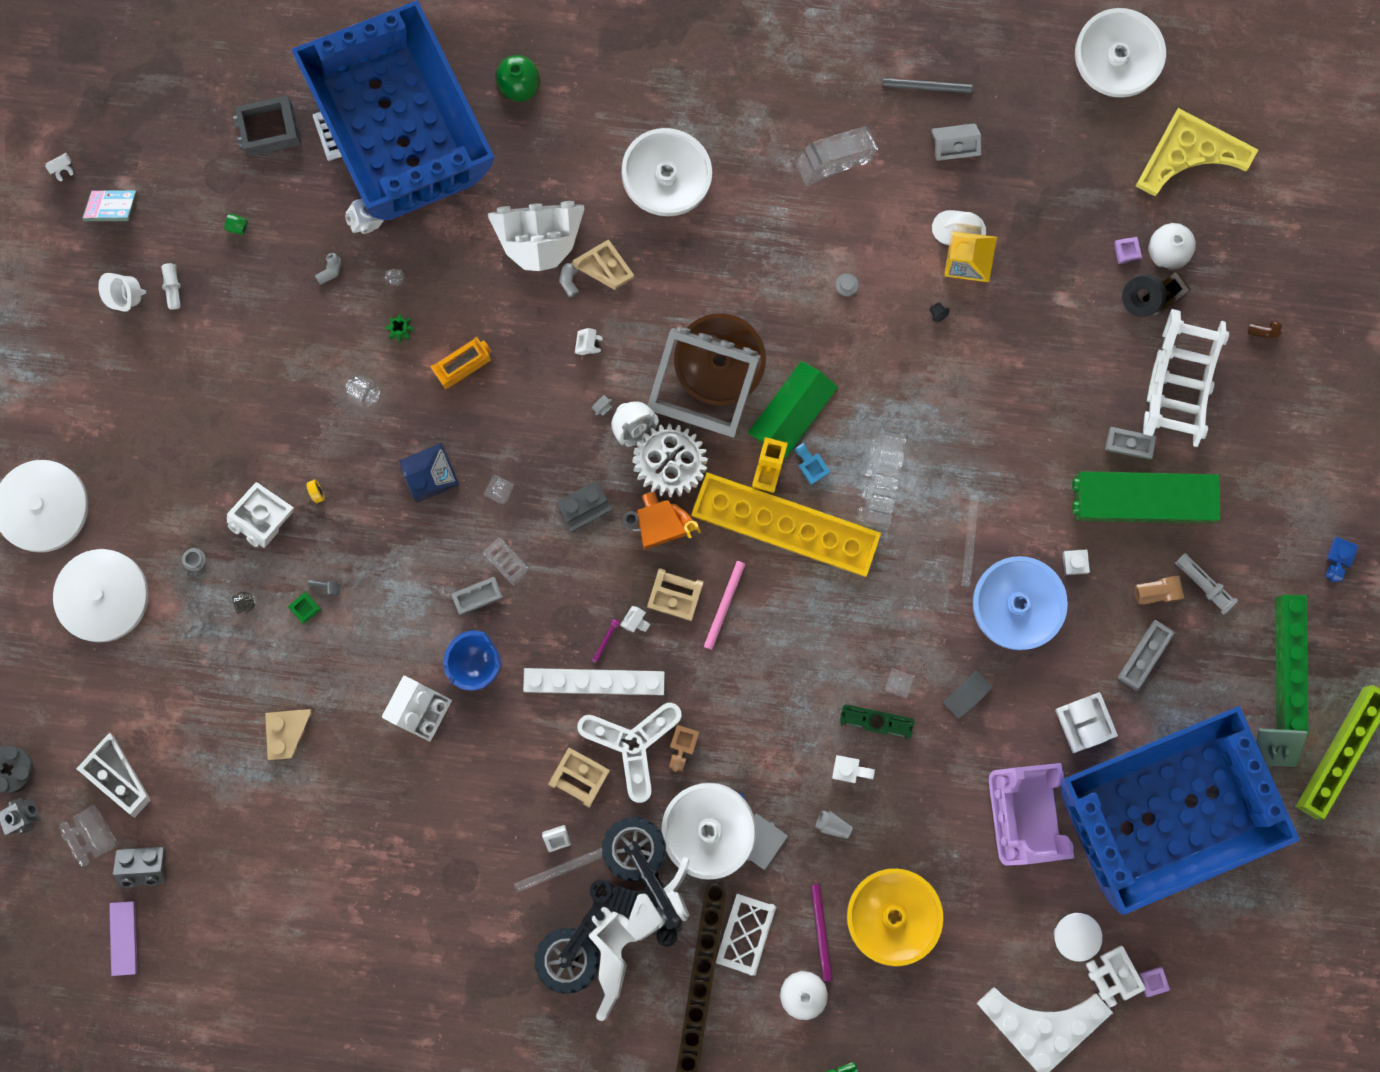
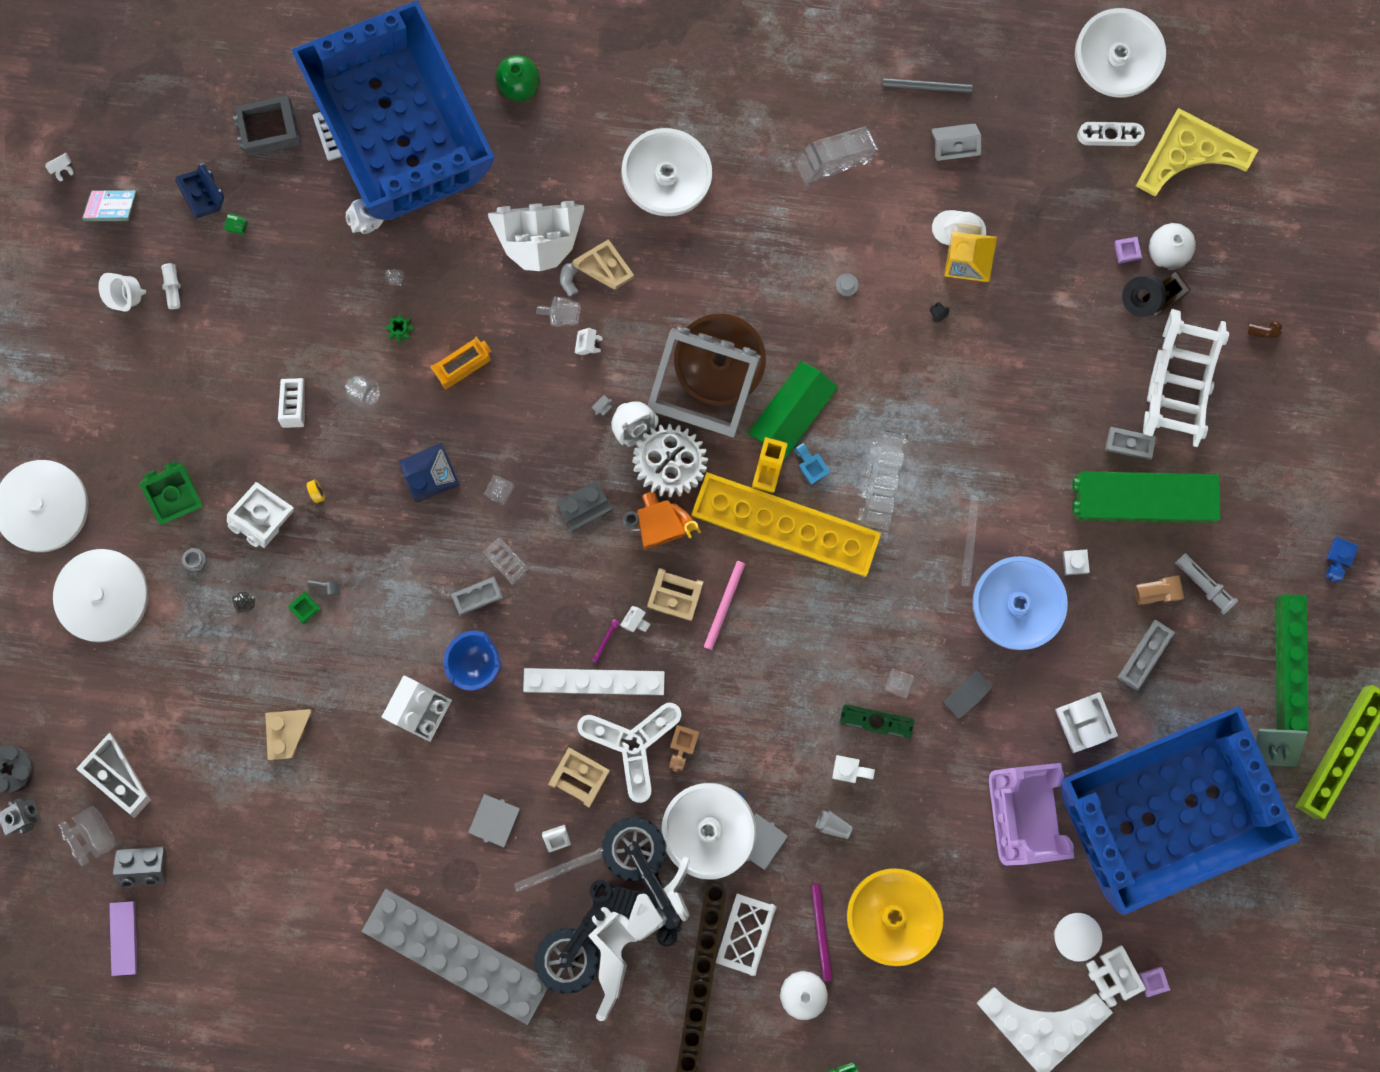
(170, 492): none -> green plate
(200, 191): none -> dark blue bracket
(292, 417): none -> white slope
(332, 269): light grey arm -> none
(455, 956): none -> light grey plate
(494, 820): none -> light grey piece
(562, 312): none -> clear piece
(1126, 141): none -> white beam

